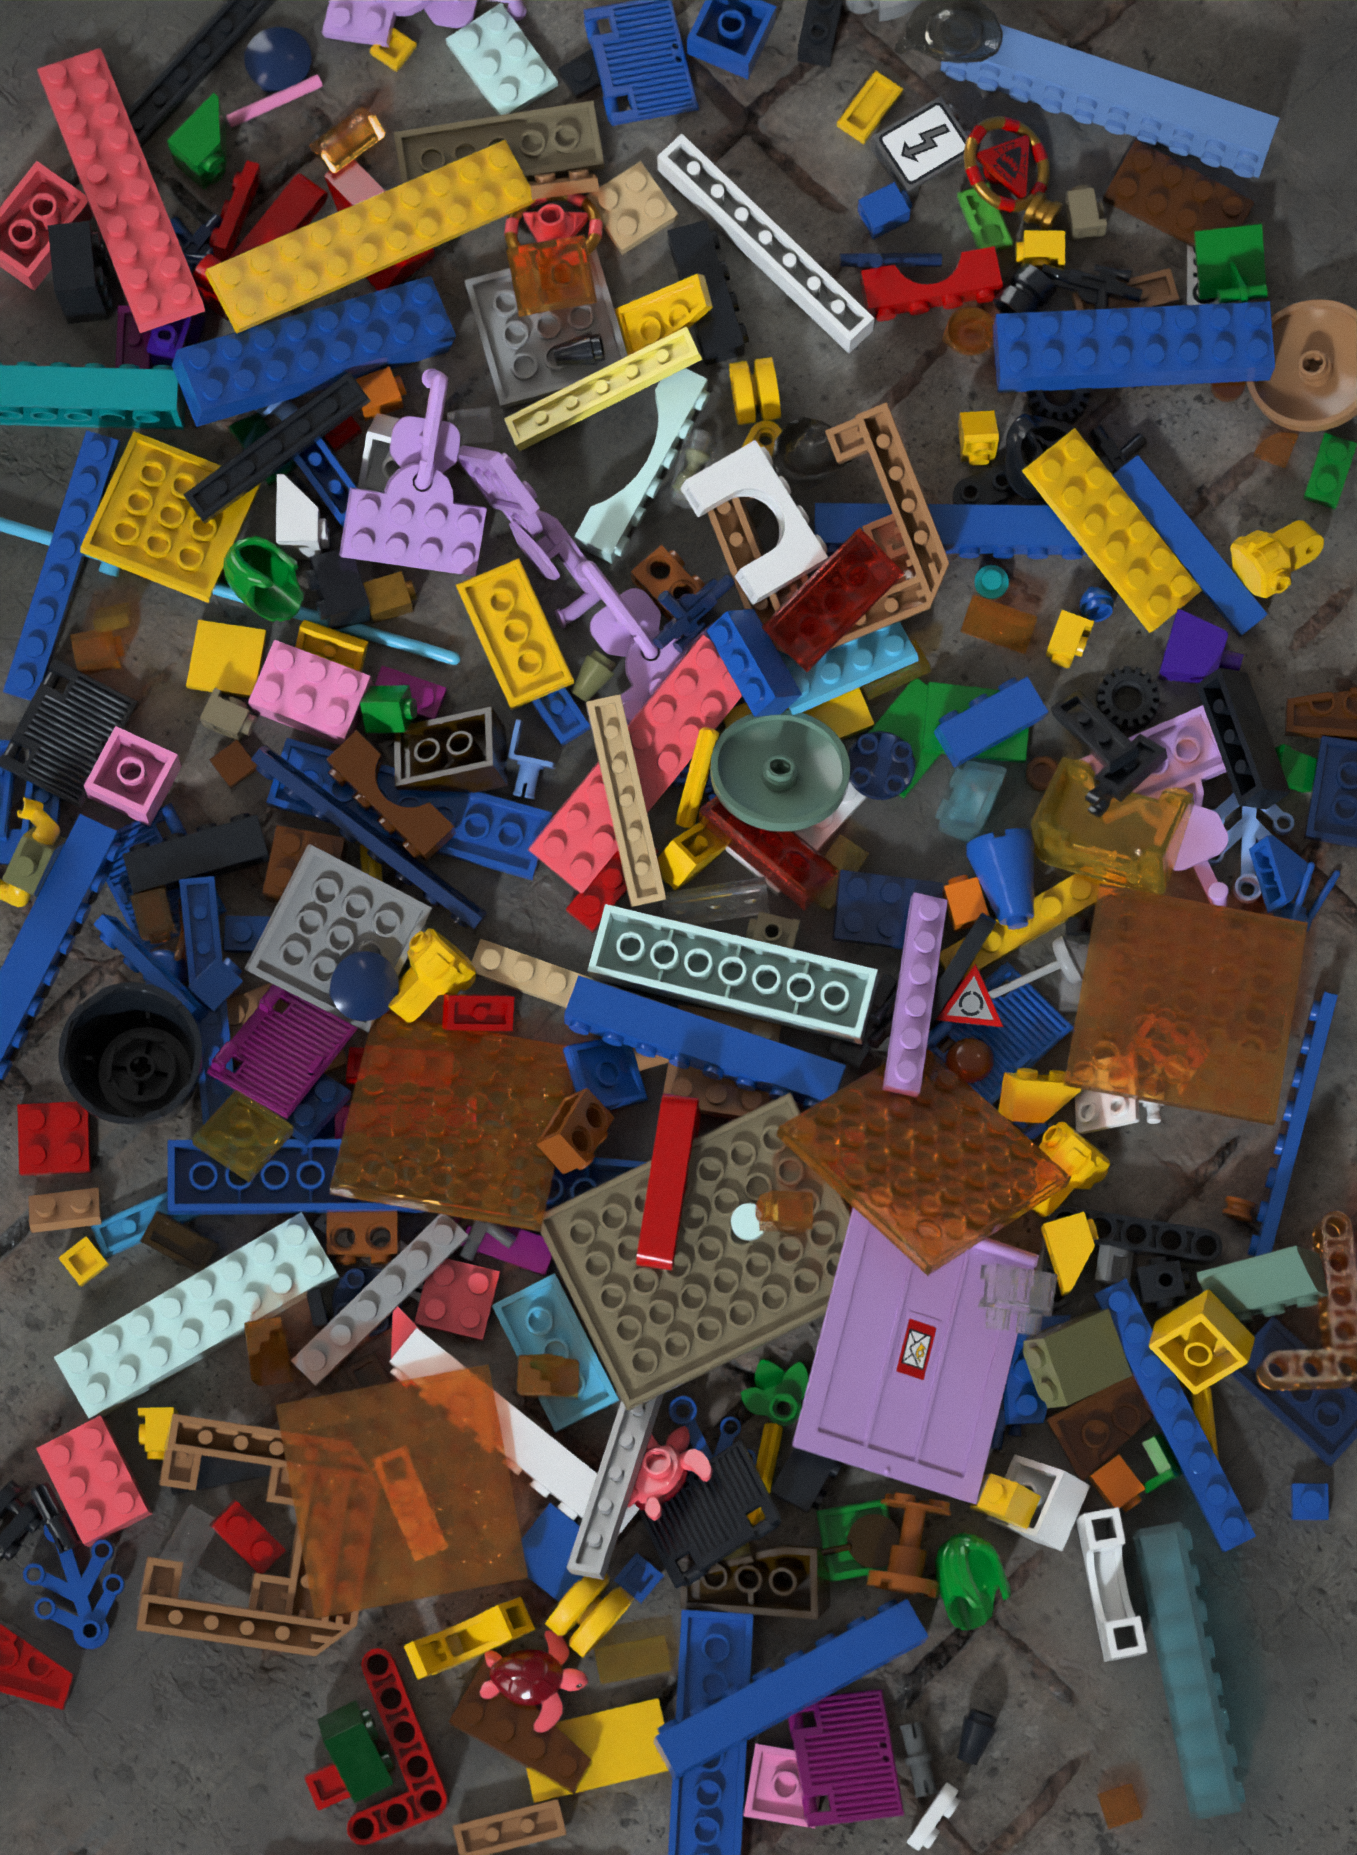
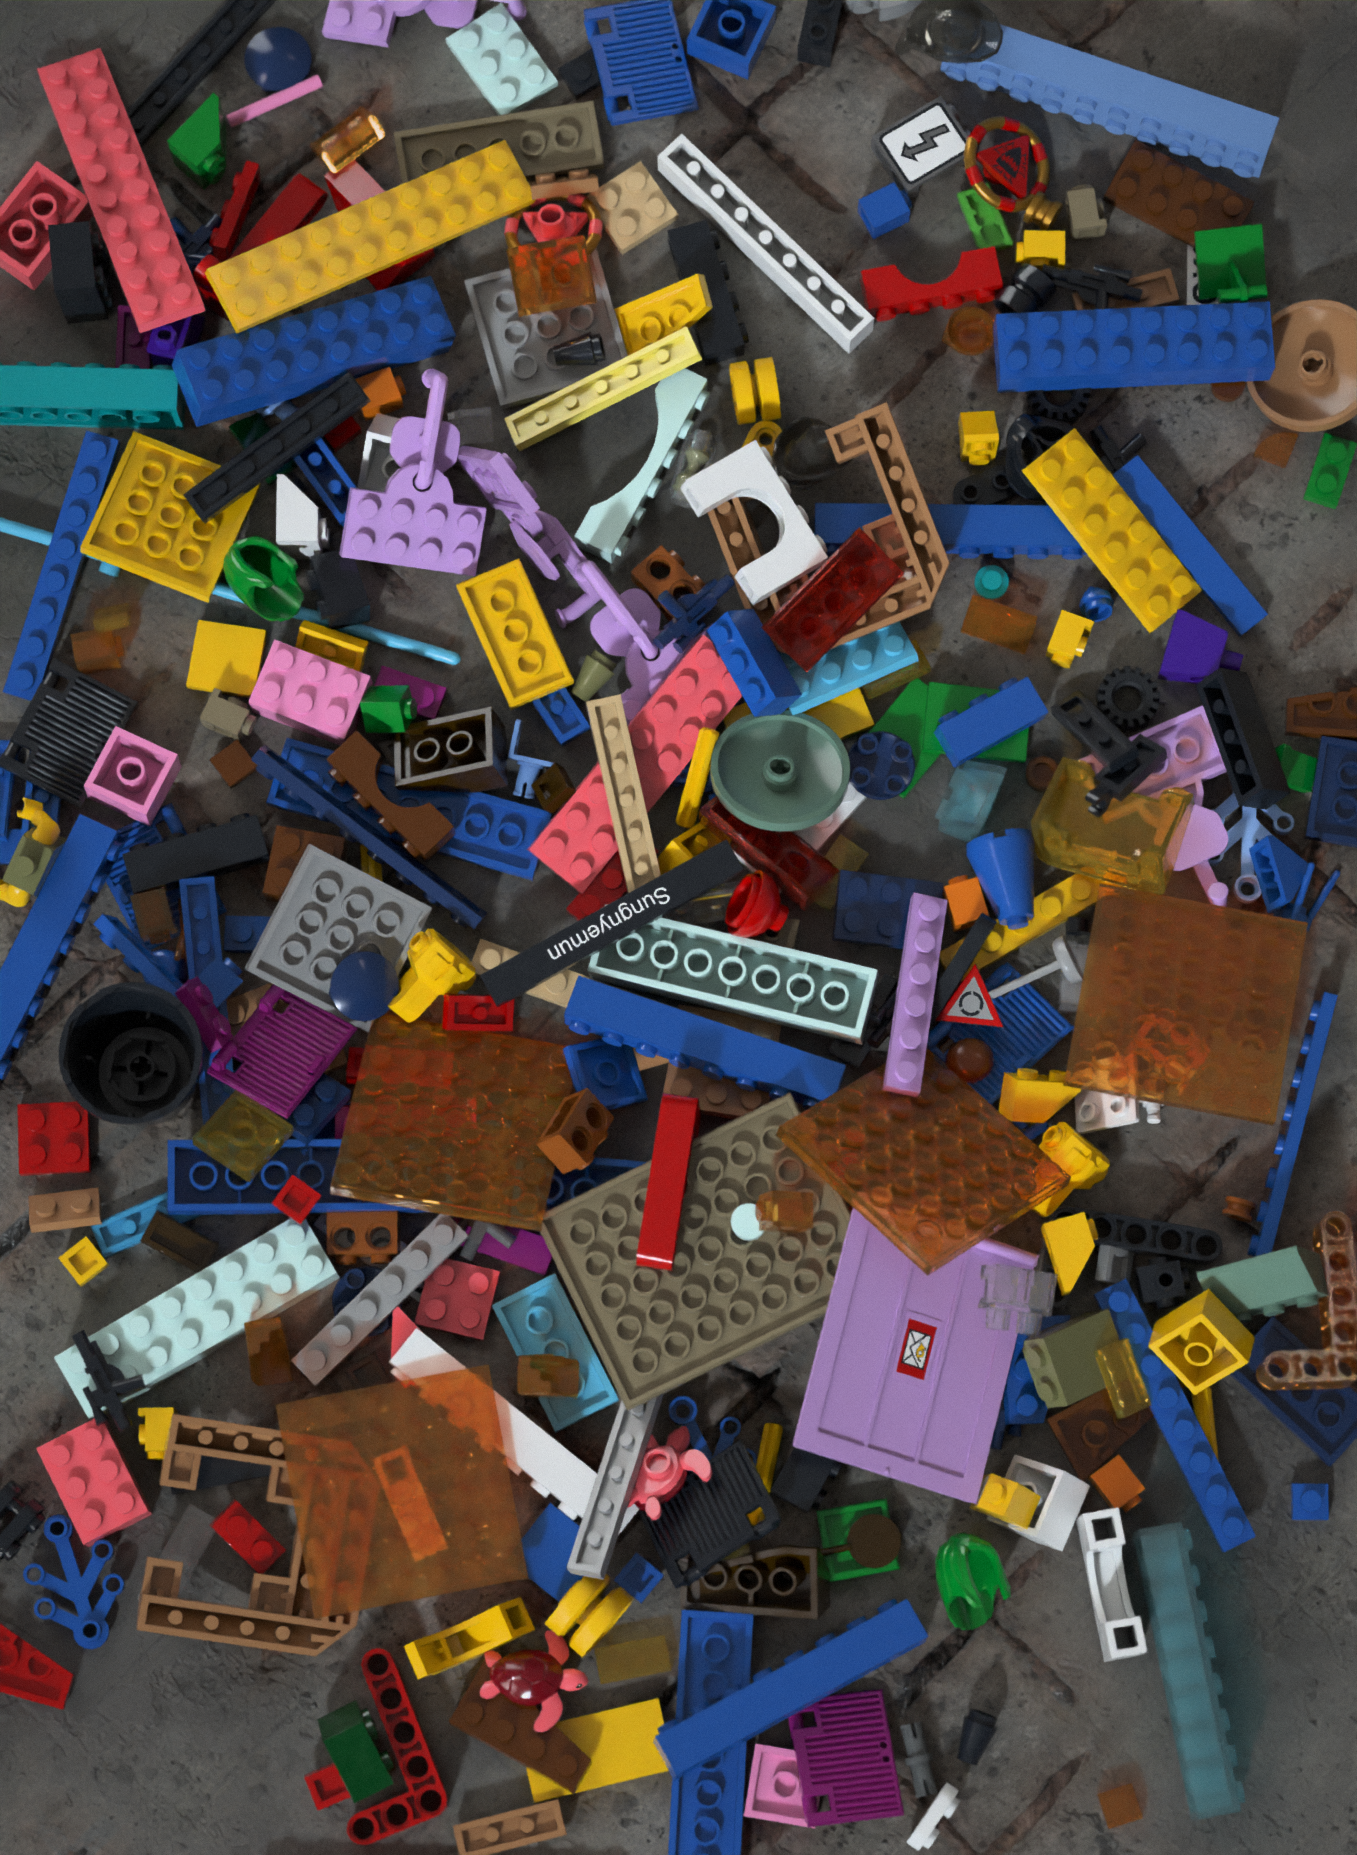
(54, 1517): black axle -> none
(109, 1383): none -> black piece
(212, 1025): none -> magenta plate
(296, 1199): none -> red plate
(317, 1308): black tile -> none
(389, 596): pearl gold brick -> none
(398, 51): yellow tile -> none
(553, 788): none -> dark brown plate
(612, 923): none -> black tile
(755, 906): none -> red piece
(775, 1387): green plate -> none
(869, 107): yellow tile -> none
(884, 259): dark blue piece -> none
(907, 1559): dark orange piece -> none
(1122, 1378): none -> clear yellow tile
(1163, 1461): green tile -> none
(1266, 559): yellow piece -> none

